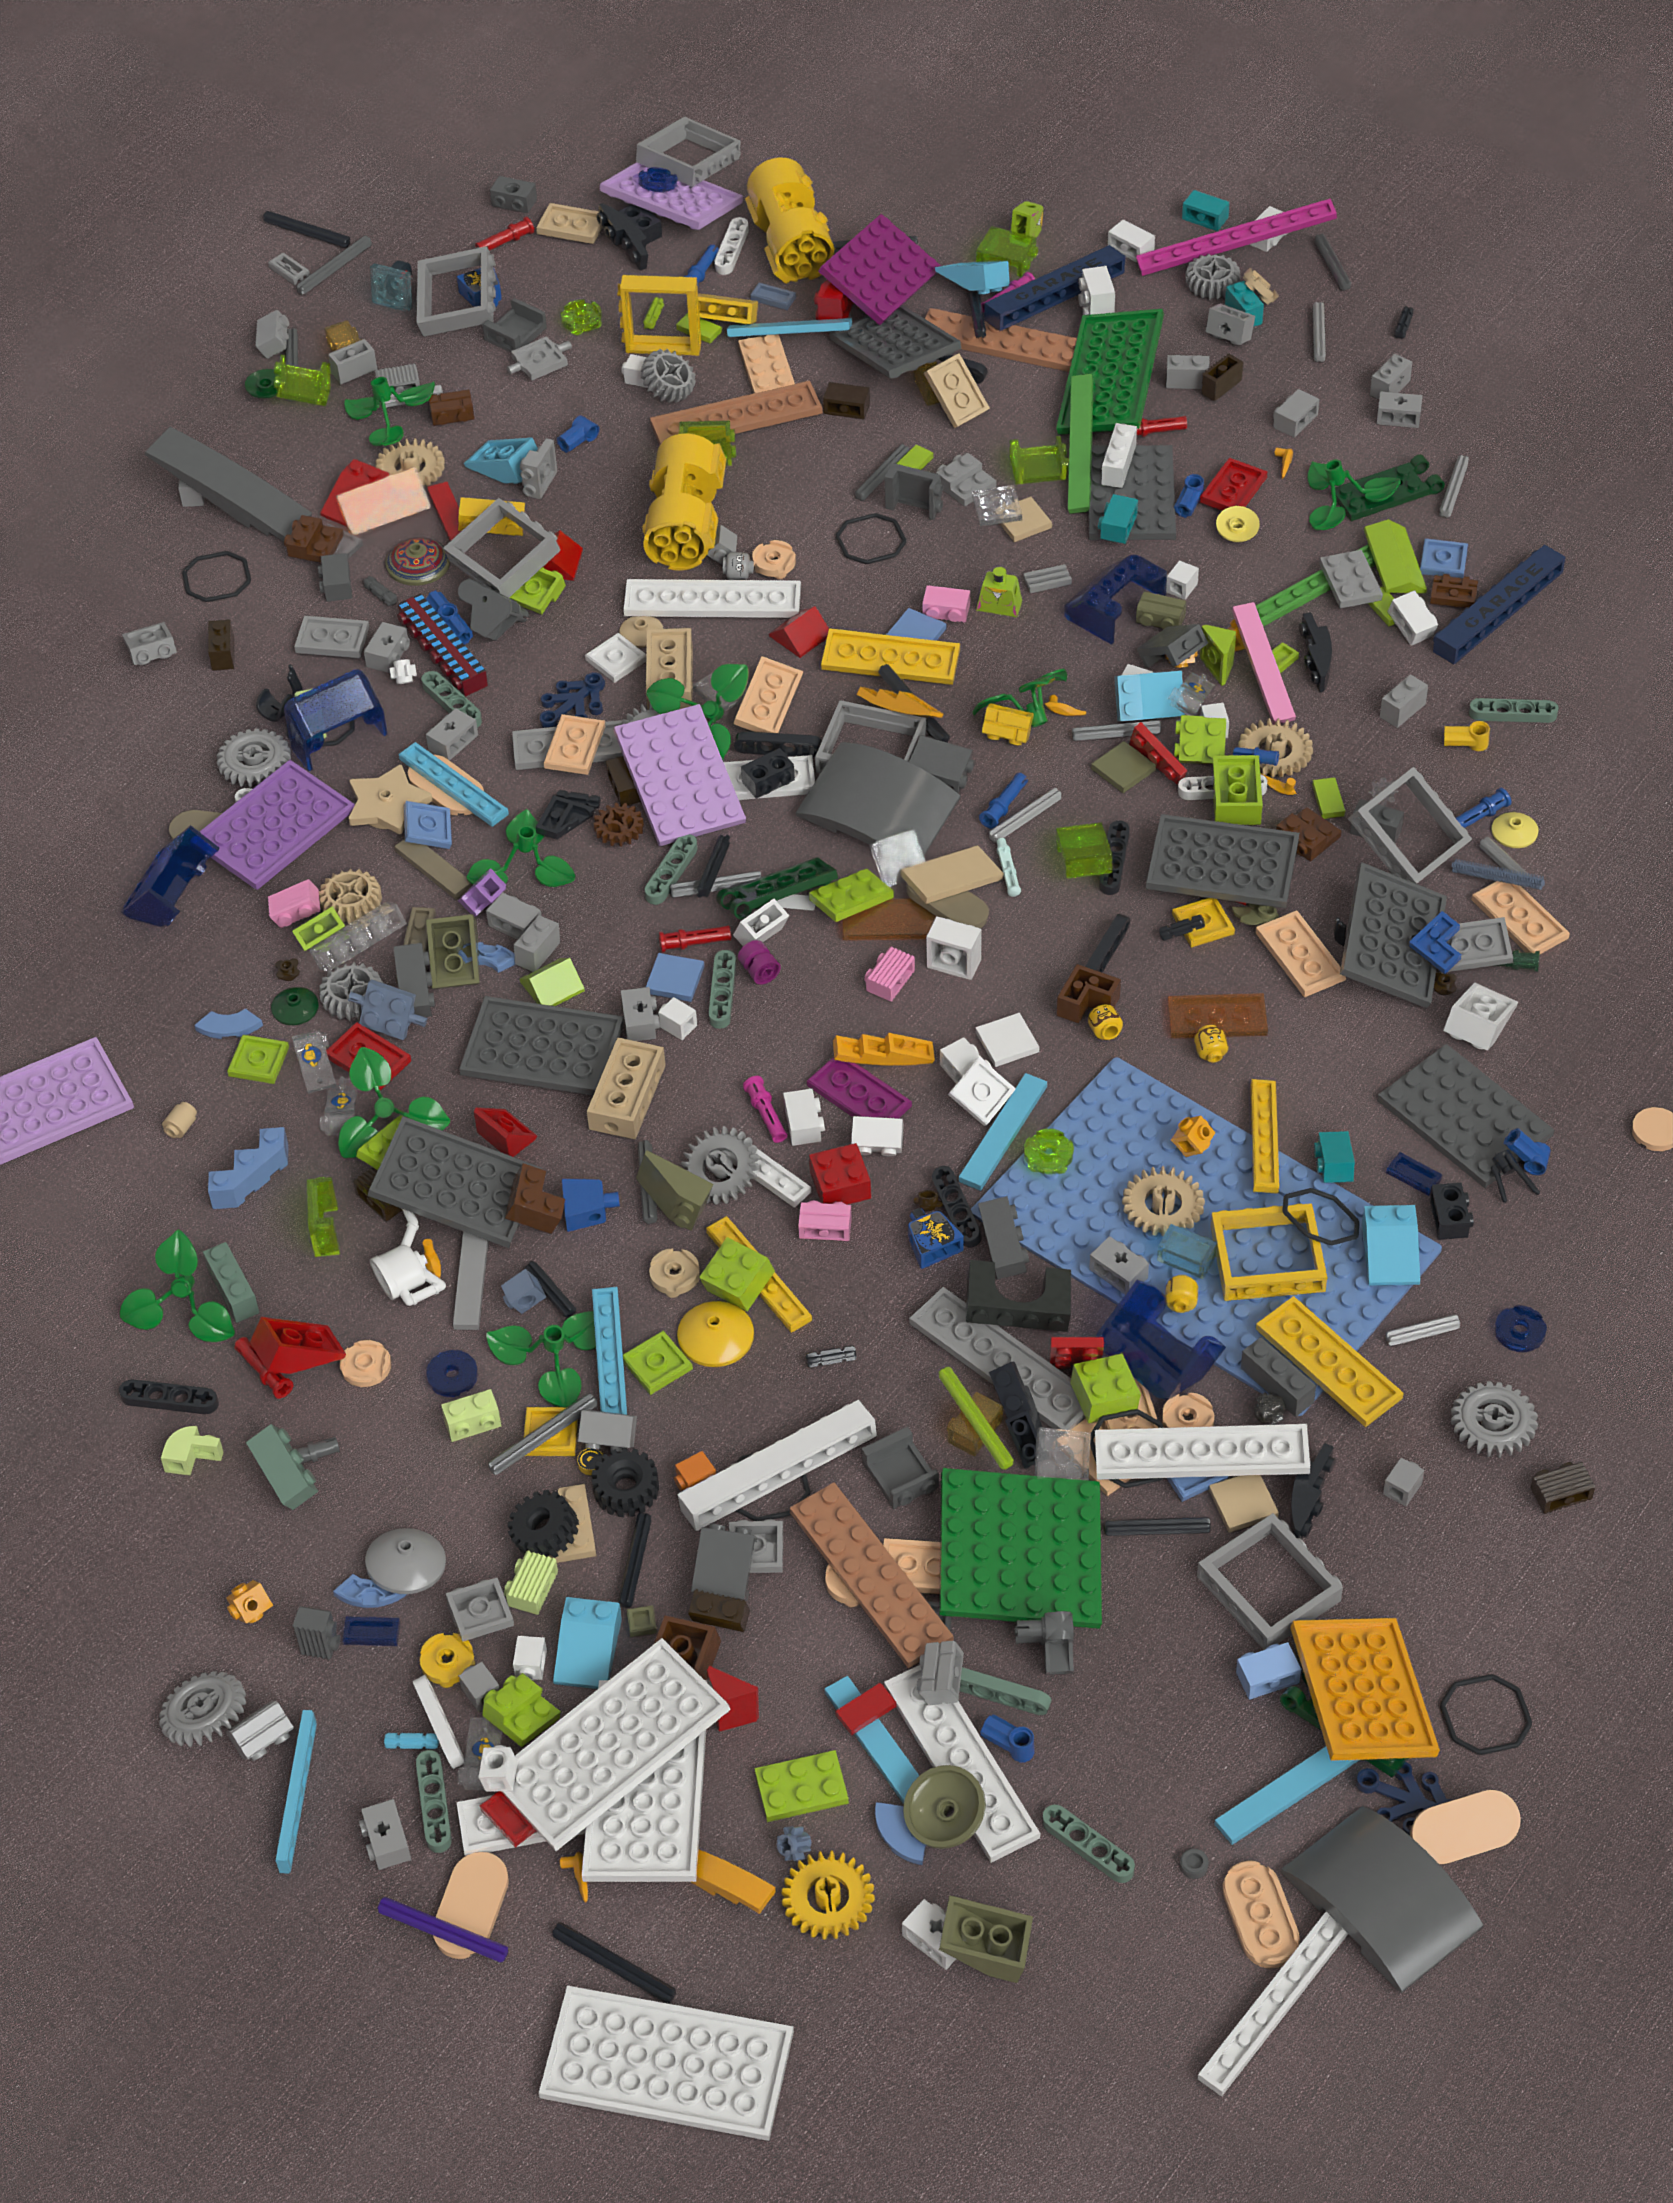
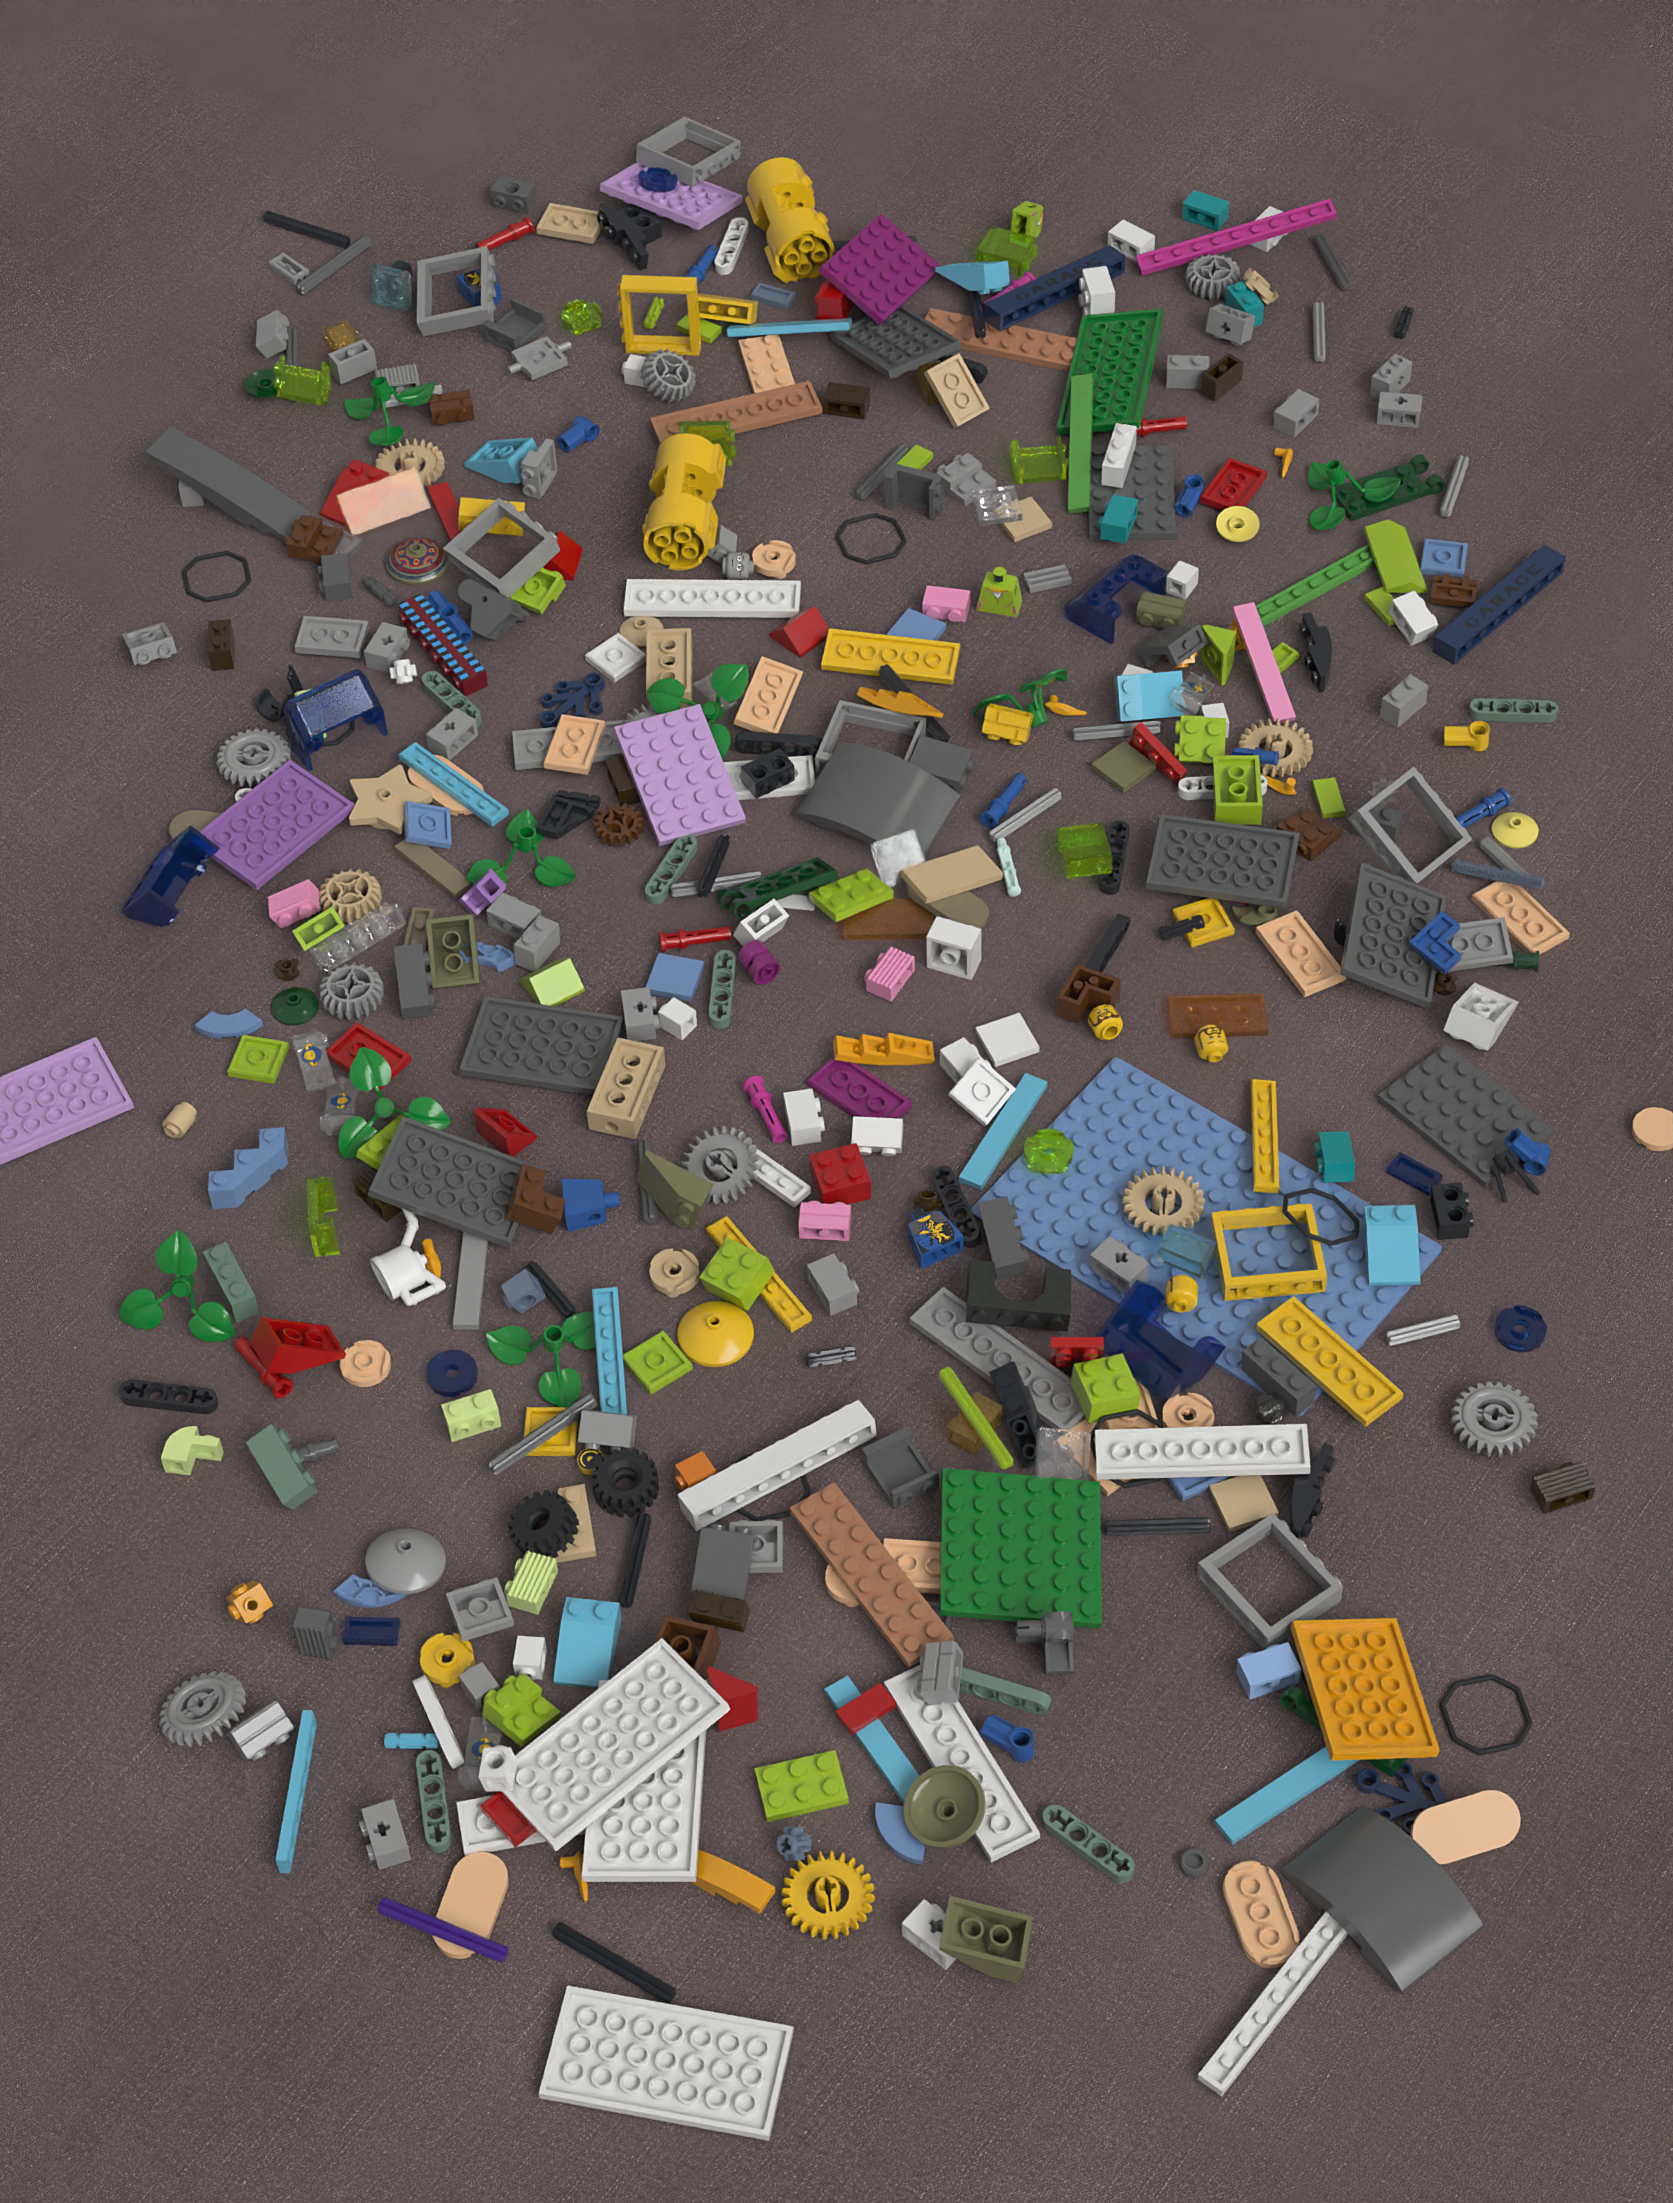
(387, 1009): sand blue plate -> none
(641, 1621): olive tile -> none
(832, 1284): none -> light grey brick
(1193, 1136): light orange brick -> none
(1350, 578): light grey plate -> none
(1403, 1481): light grey brick -> none

